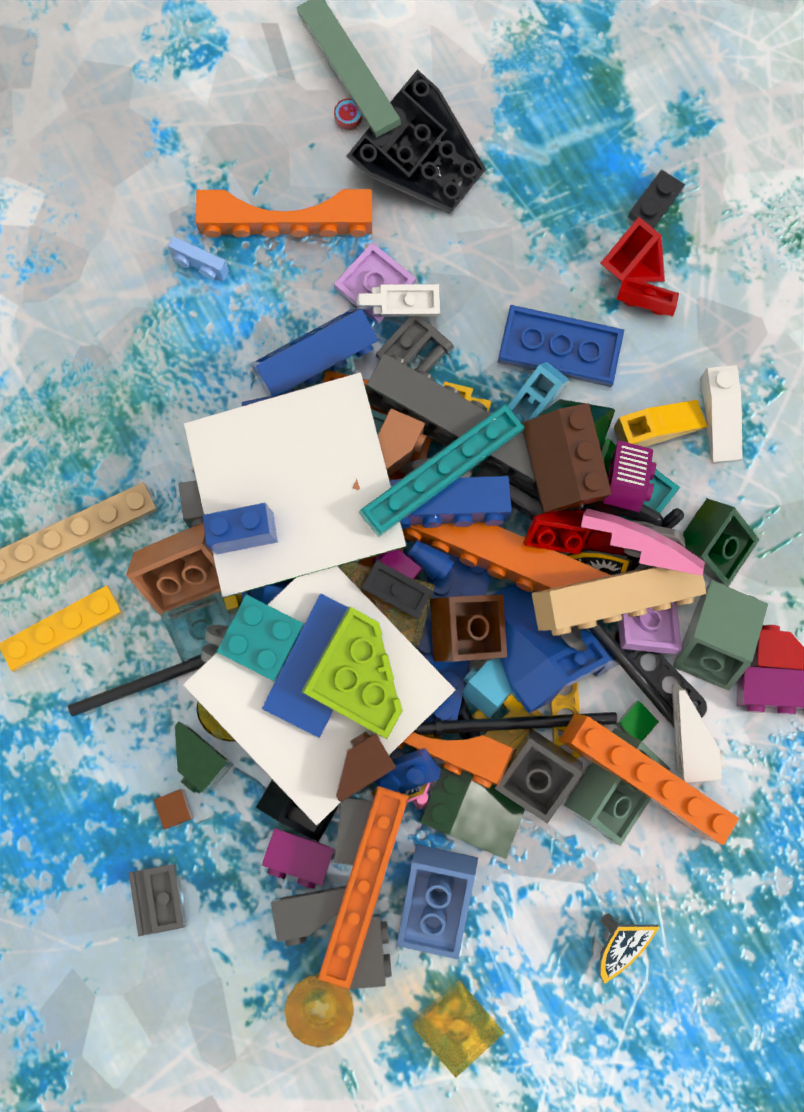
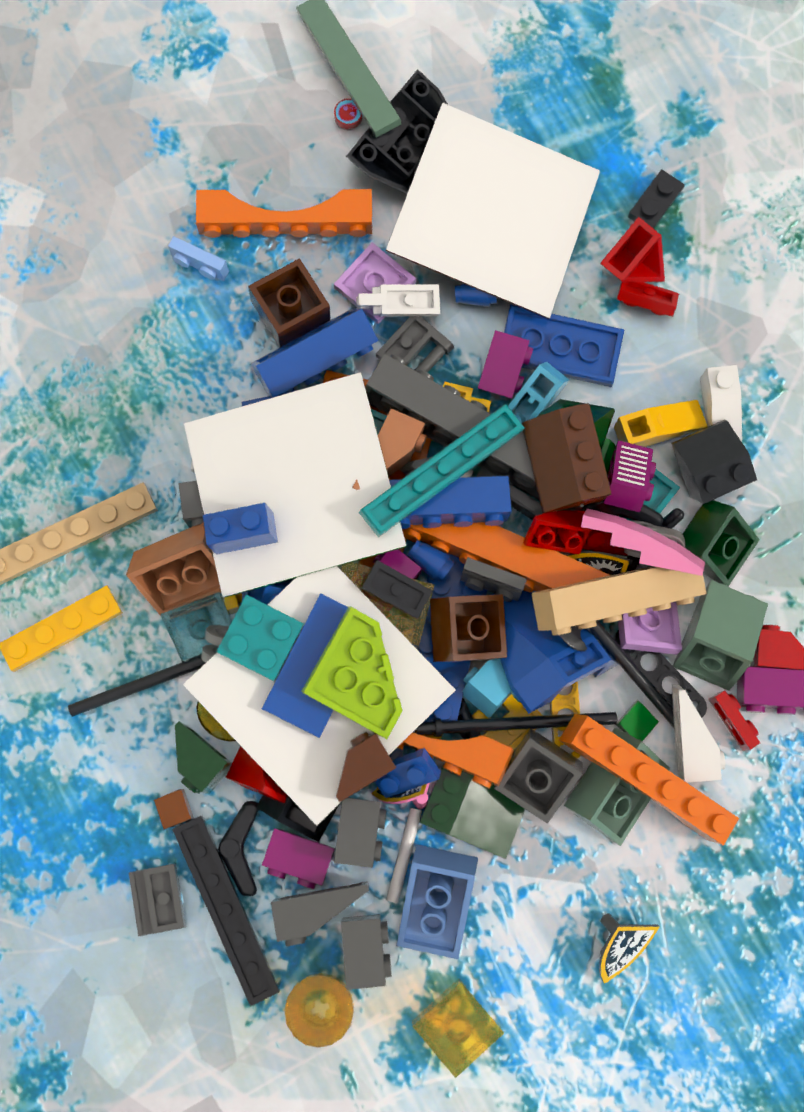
(226, 910): none -> black plate
(232, 848): none -> black piece
(251, 776): none -> red slope
(289, 302): none -> reddish brown brick
(363, 888): orange tile -> none
(404, 855): none -> white bar
(469, 295): none -> blue cone
(483, 576): none -> dark grey plate
(494, 211): none -> white piece
(504, 364): none -> magenta brick
(713, 462): none -> black slope
(742, 730): none -> red plate

